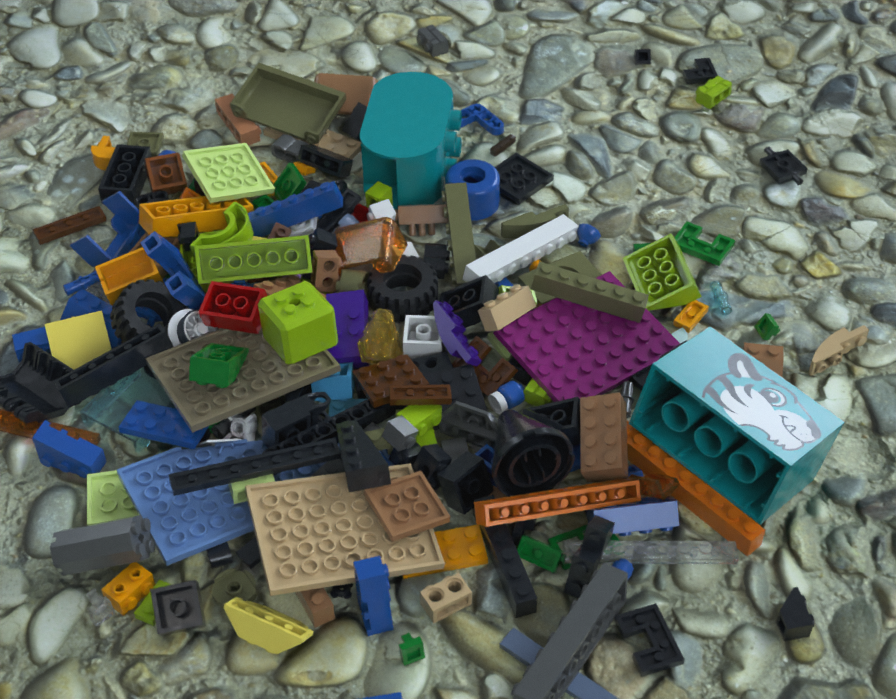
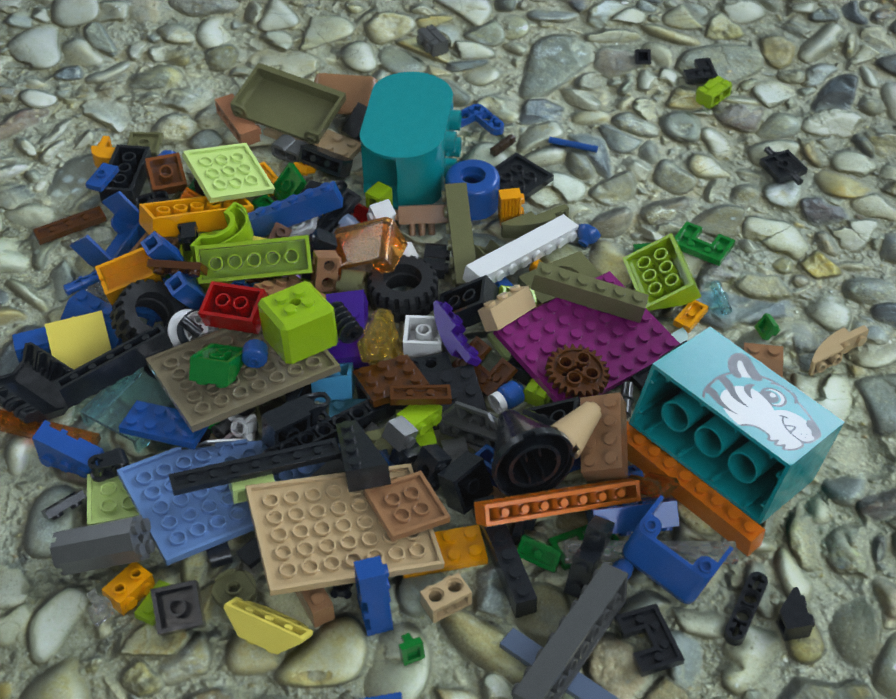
(56, 510): none -> black plate
(102, 177): none -> blue plate
(108, 464): none -> black piece
(161, 267): none -> reddish brown plate
(191, 326): none -> black pin
(255, 353): none -> blue head
(347, 327): none -> black piece
(510, 204): none -> light orange brick
(573, 144): none -> blue bar
(577, 371): none -> reddish brown gear
(579, 425): none -> tan cone
(666, 566): none -> blue windscreen
(744, 607): none -> black beam

